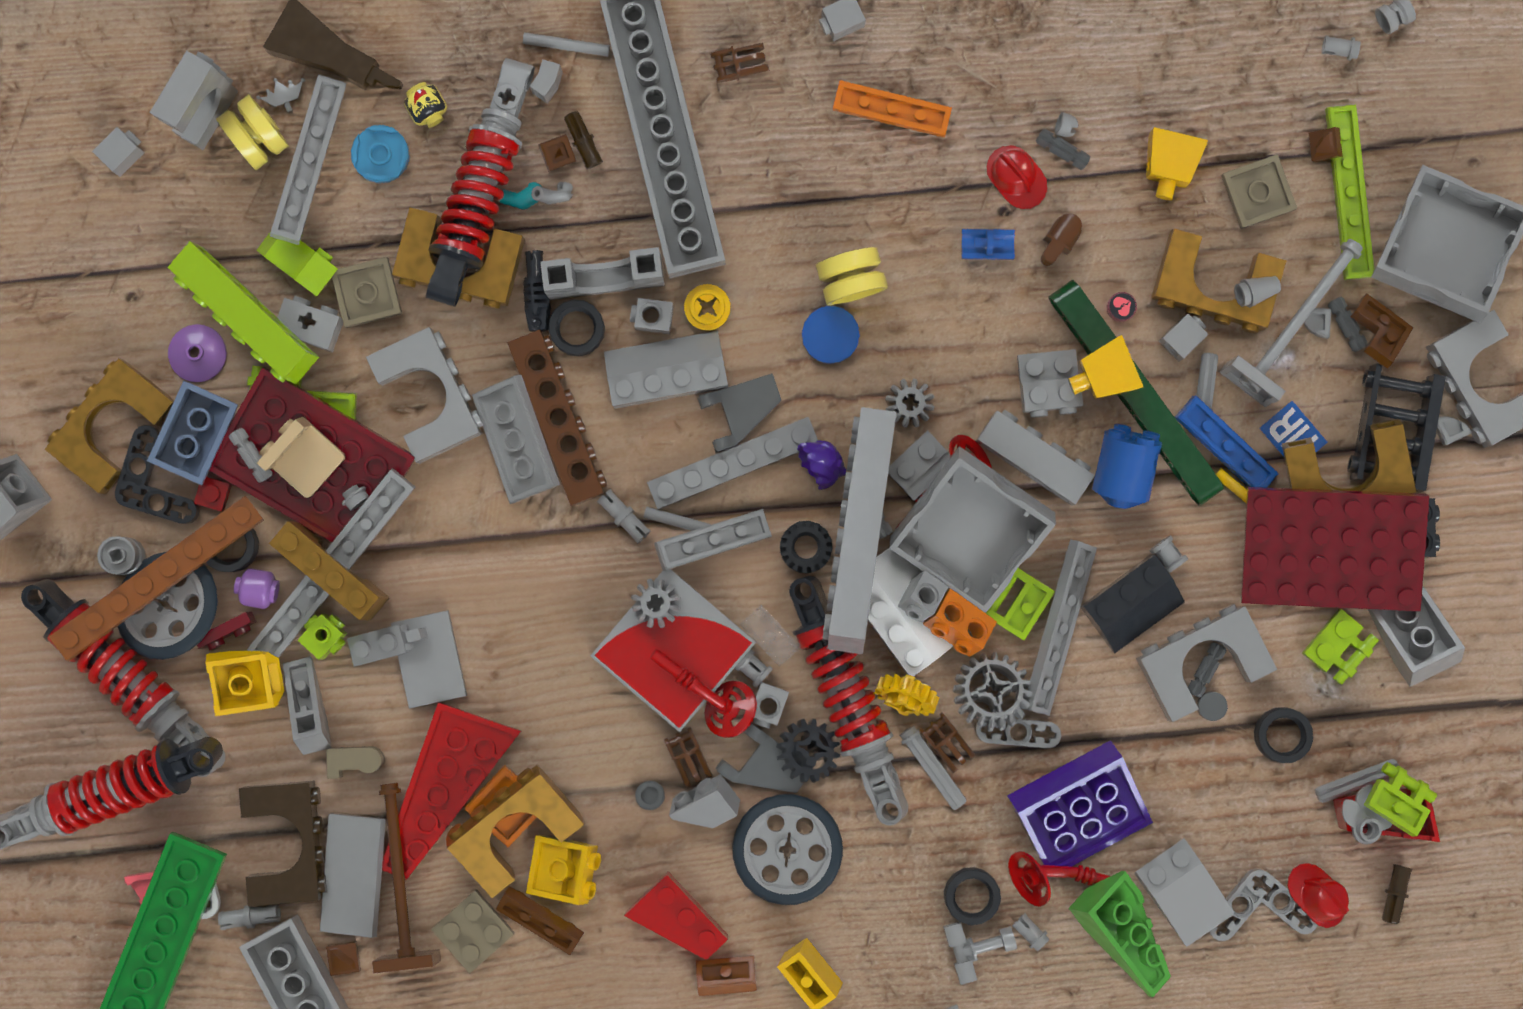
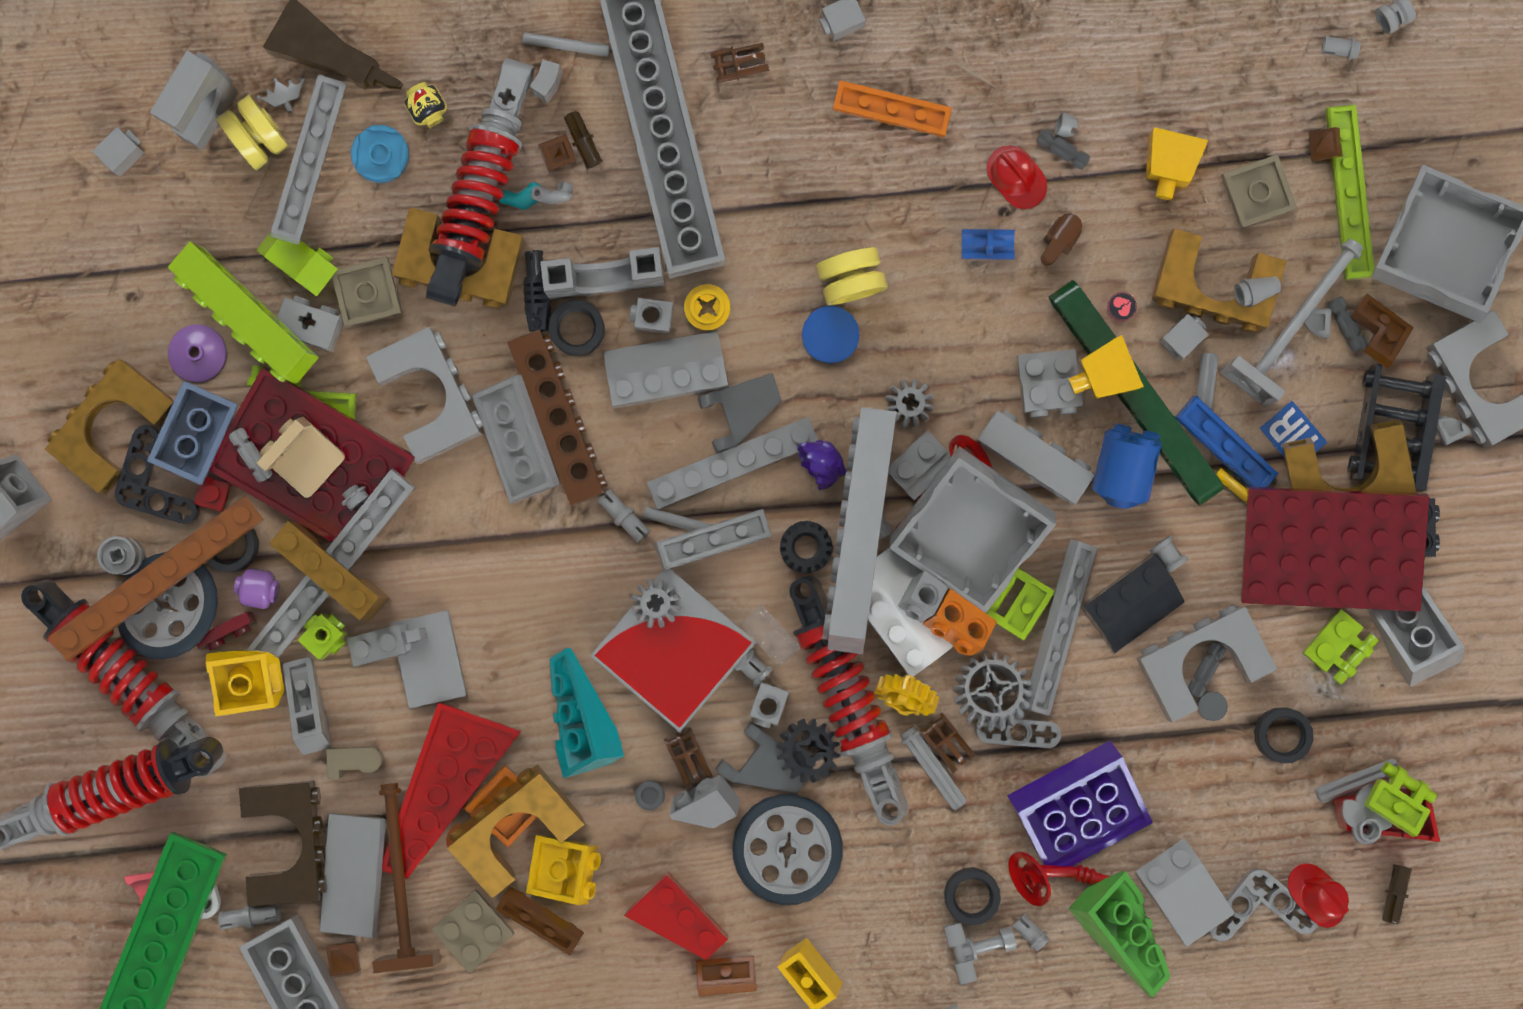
(585, 728): none -> teal wedge
(715, 703): red dish -> none

